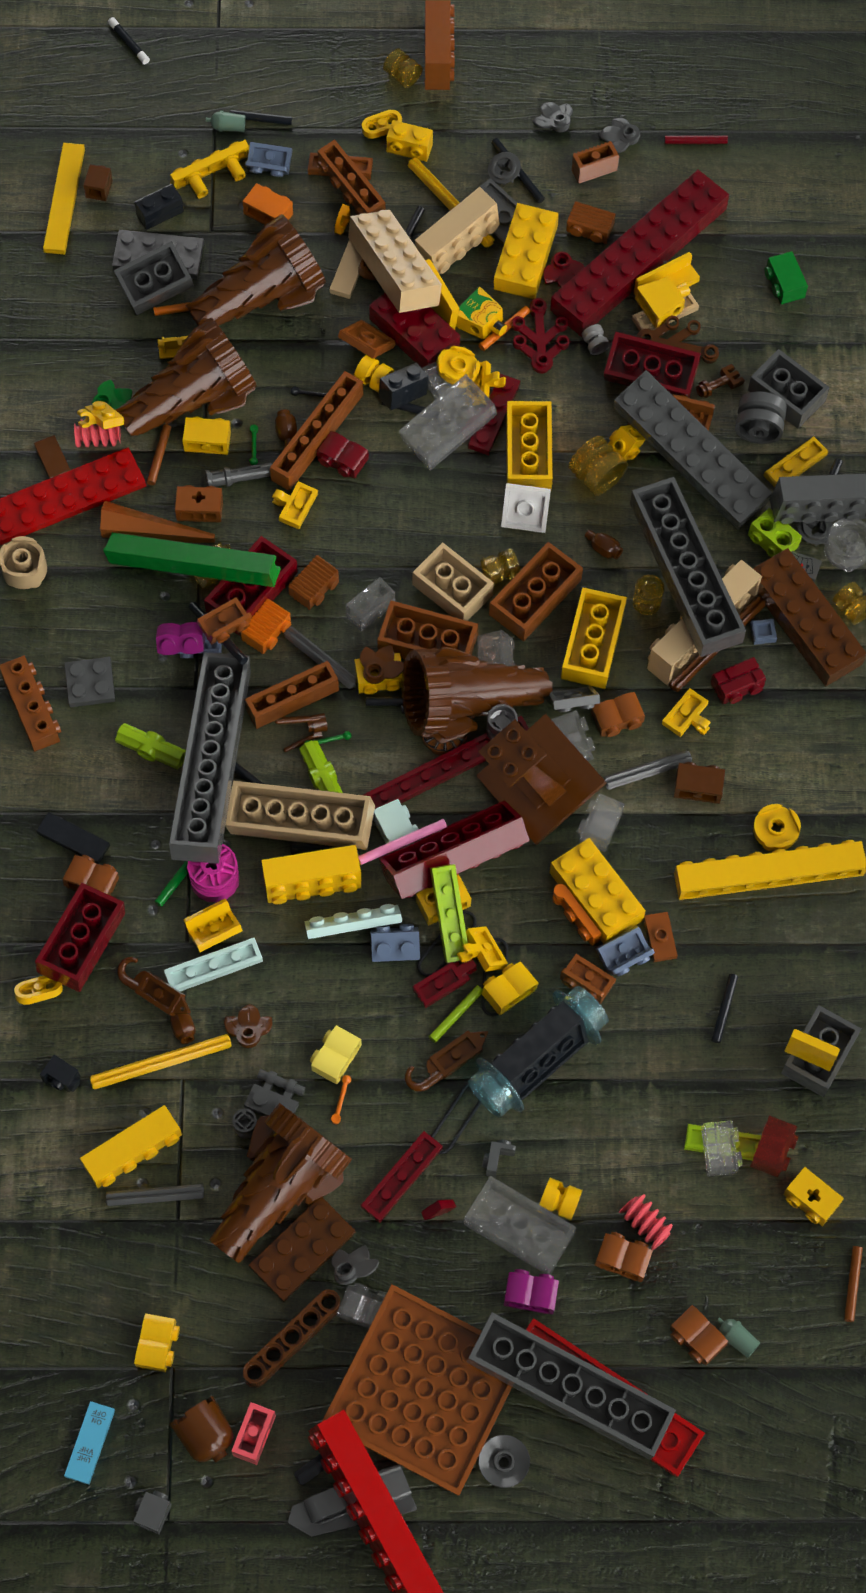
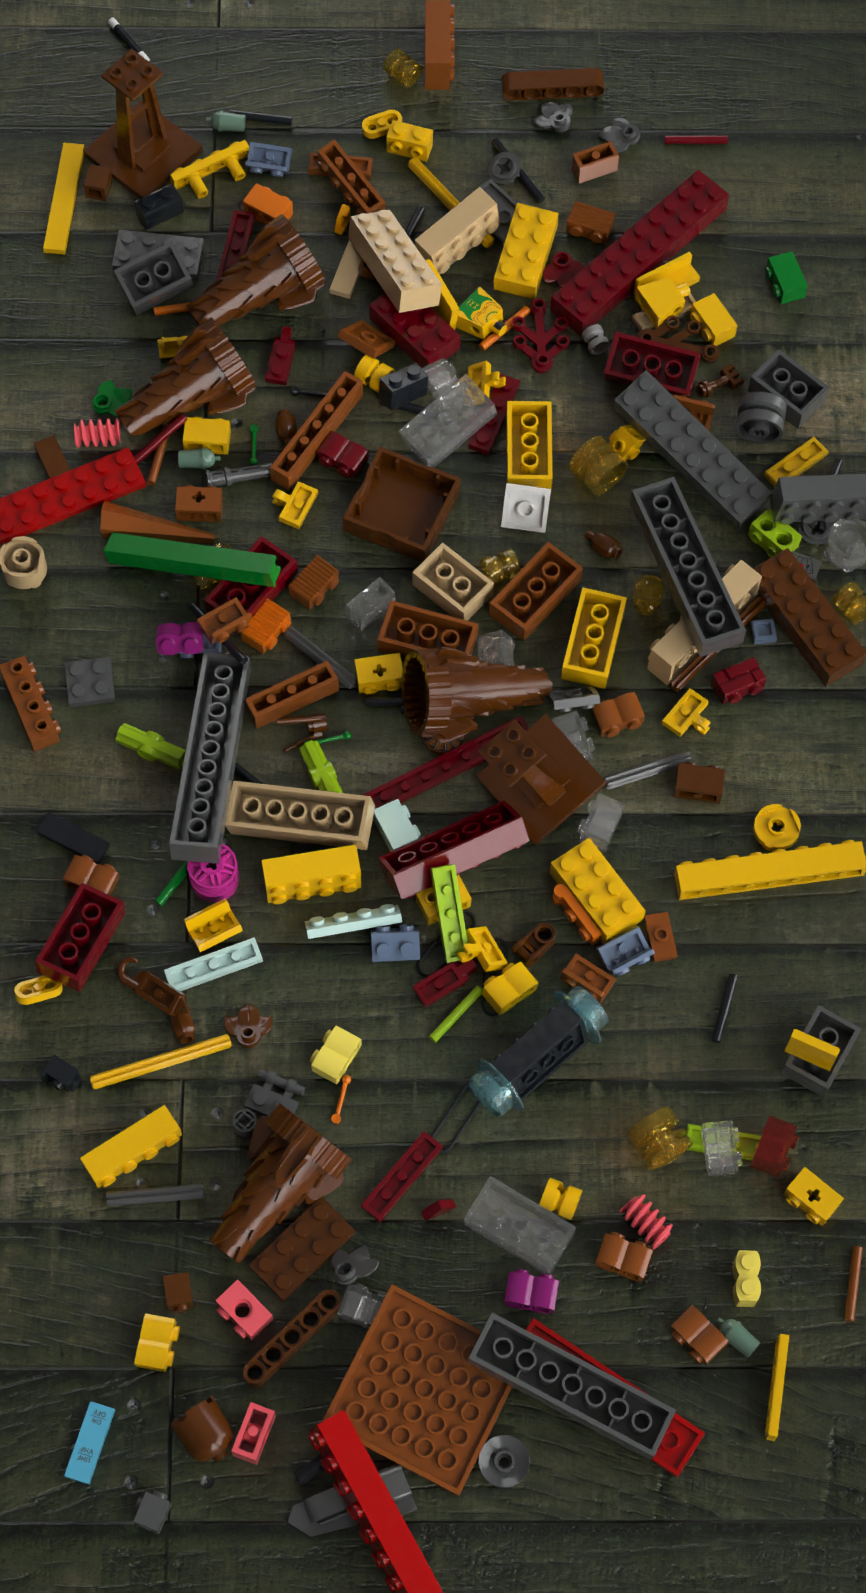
(100, 414): yellow plate -> none
(142, 143): none -> reddish brown piece
(162, 436): none -> dark red bar
(178, 1292): none -> reddish brown brick
(197, 458): none -> sand green piece
(237, 239): none -> dark red plate
(239, 1296): none -> coral brick
(281, 358): none -> dark red hinge
(381, 662): reddish brown plate -> none
(402, 504): none -> reddish brown tile
(402, 841): bright pink bar -> none
(449, 1059): reddish brown plate -> none
(457, 362): yellow tile -> none
(491, 1160): dark grey bracket -> none
(499, 718): flat silver wheel -> none
(531, 947): none -> reddish brown piece
(552, 84): none -> reddish brown beam
(661, 1142): none -> clear yellow wheel
(715, 321): none -> yellow brick
(747, 1284): none -> light yellow brick
(776, 1387): none -> yellow tile

